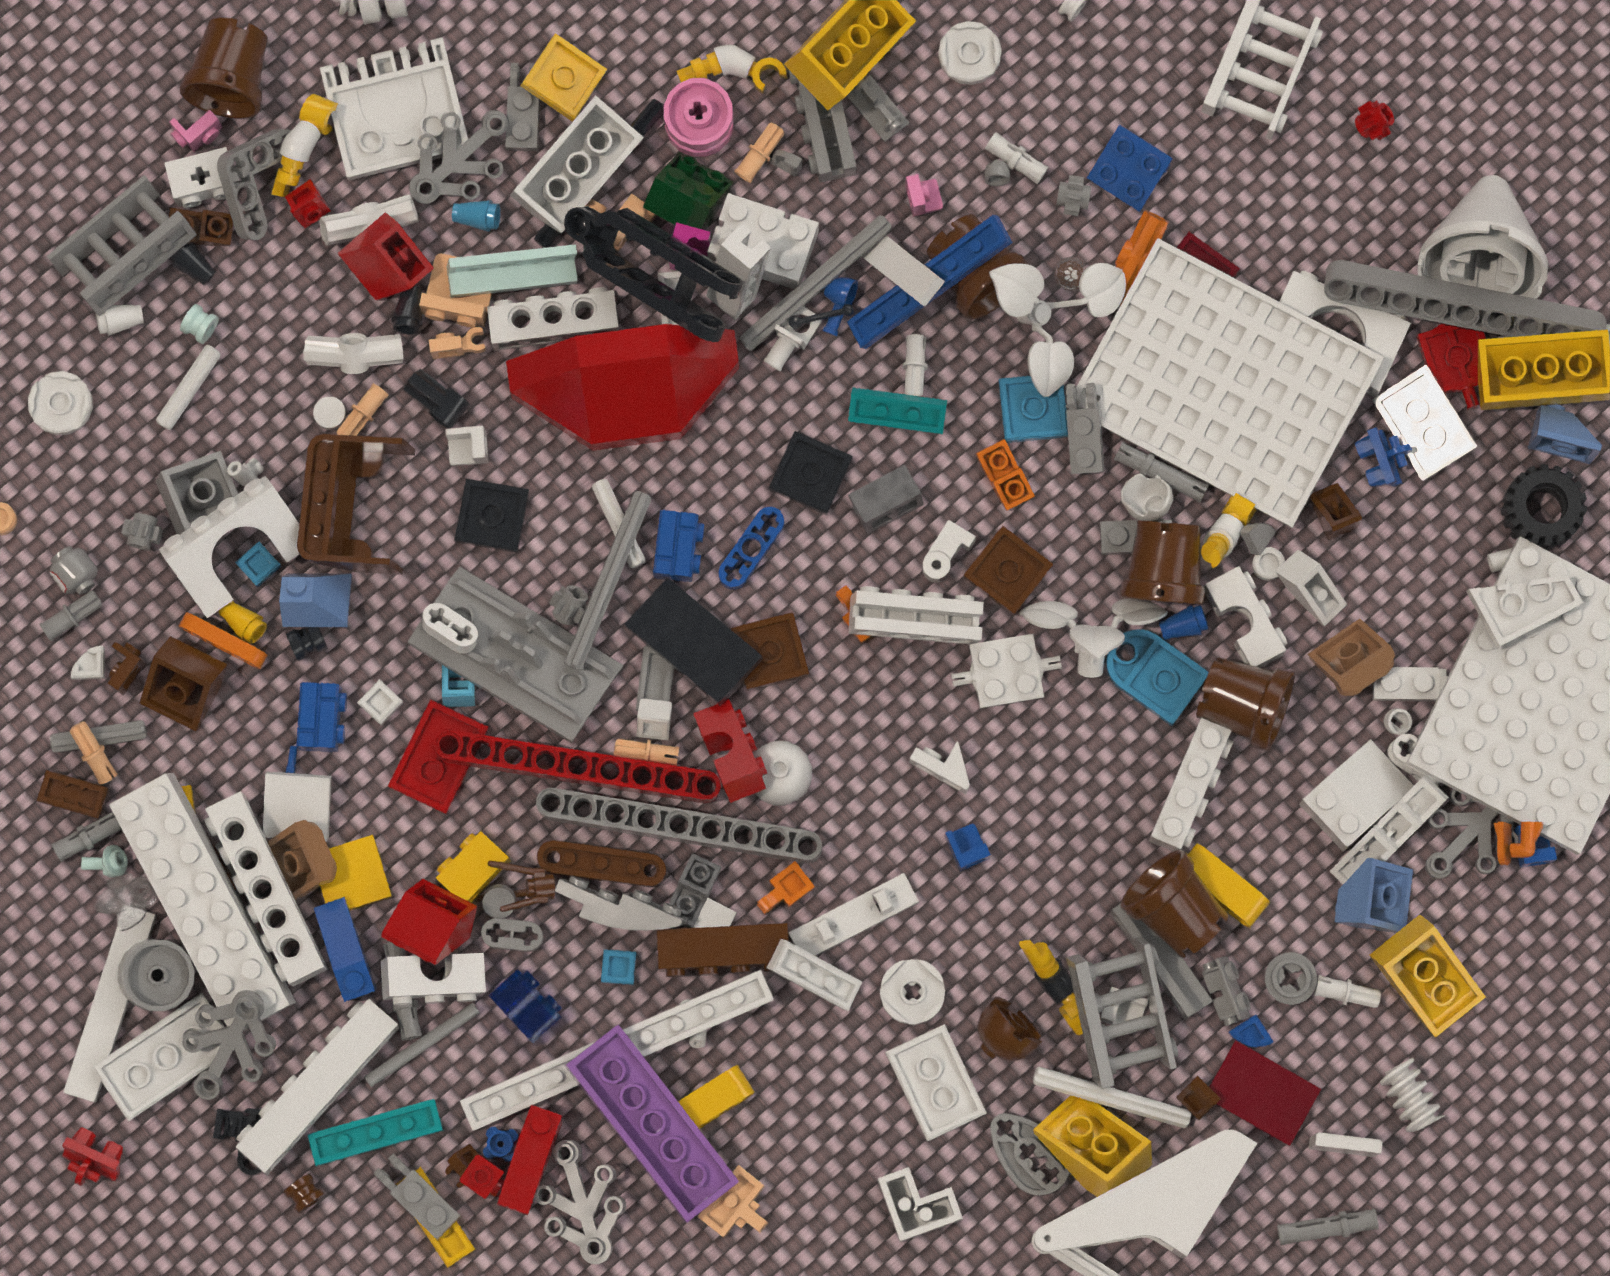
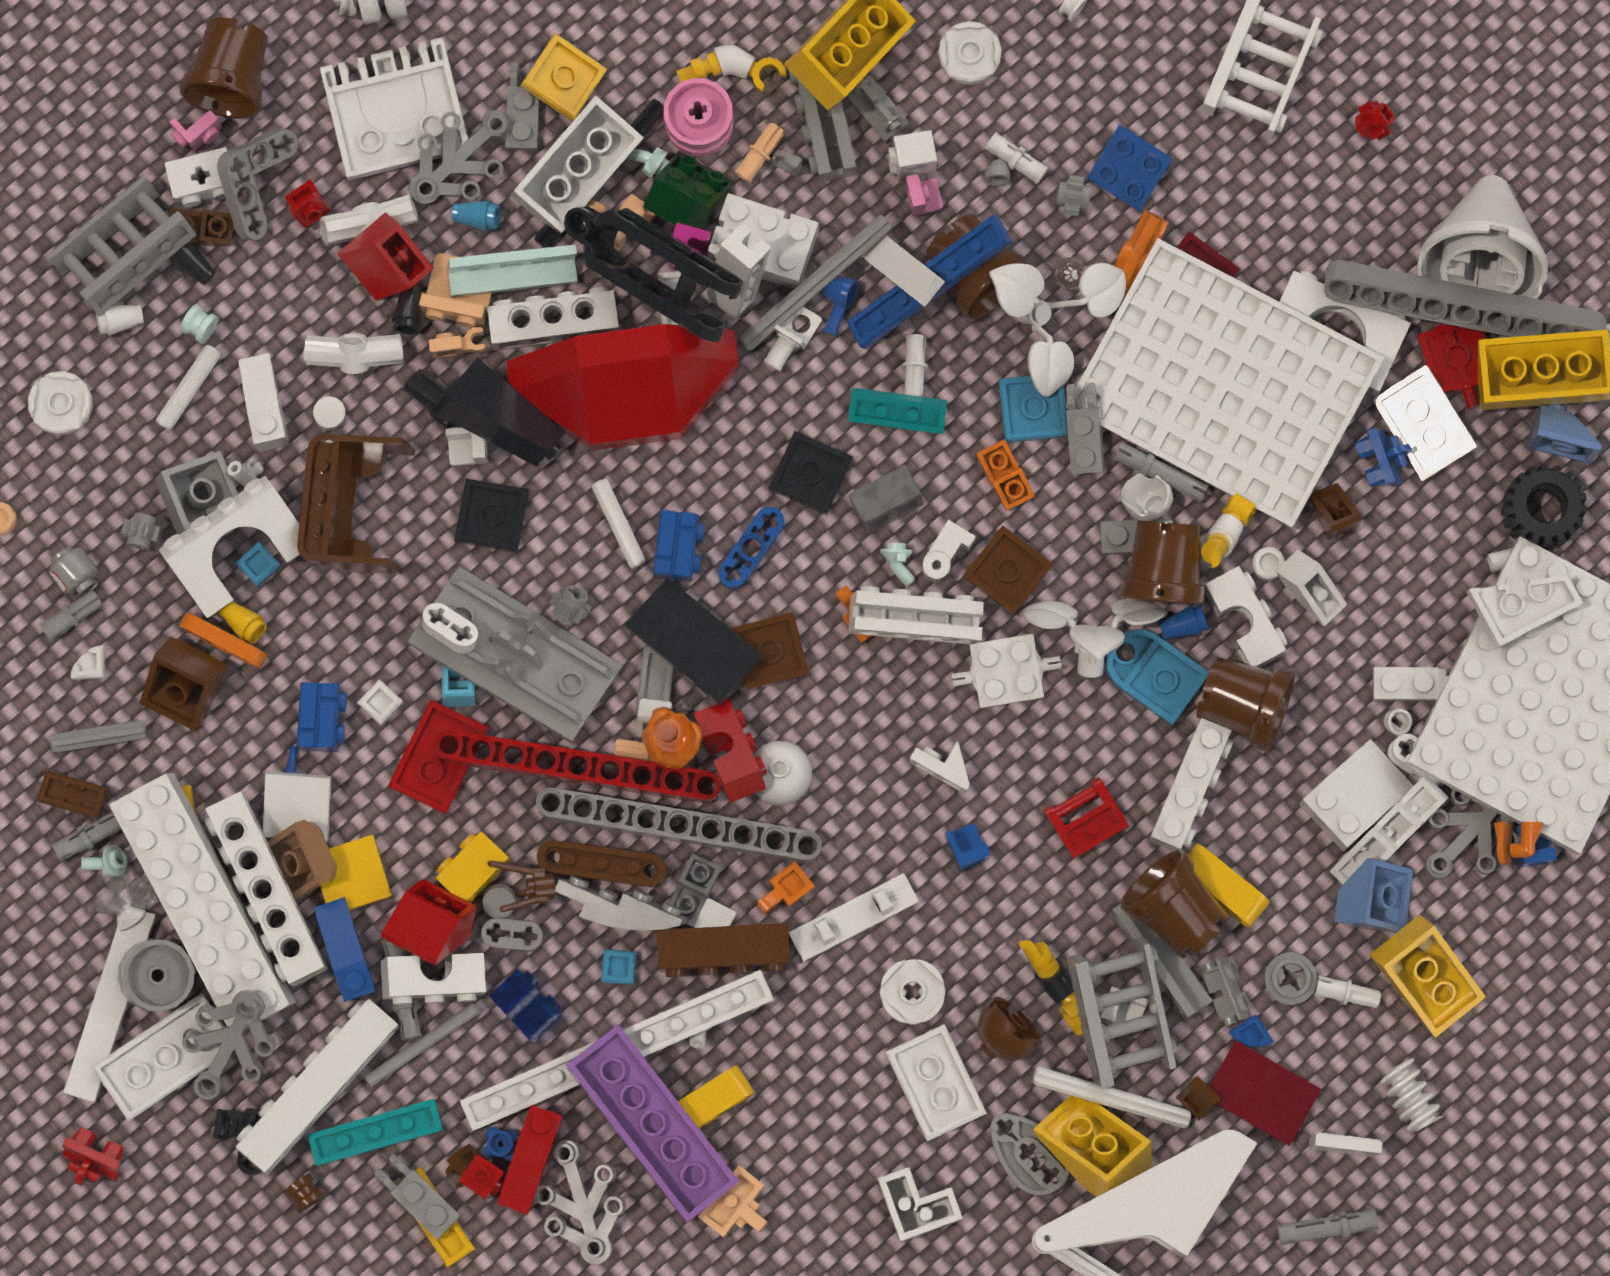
(93, 753): light nougat axle -> none
(125, 672): reddish brown bracket -> none
(263, 403): none -> white slope
(301, 141): yellow piece -> none
(306, 641): black wheel -> none
(315, 599): medium blue slope -> none
(363, 411): light nougat axle -> none
(500, 415): none -> black slope
(607, 580): light grey axle -> none
(653, 162): none -> light aqua plate
(671, 738): none -> orange hair
(796, 322): black hinge -> none
(814, 975): white tile -> none
(895, 555): none -> light aqua plate
(913, 155): none -> white brick
(1093, 826): none -> red plate
(1257, 536): light grey tile -> none
(1354, 658): medium nougat slope -> none

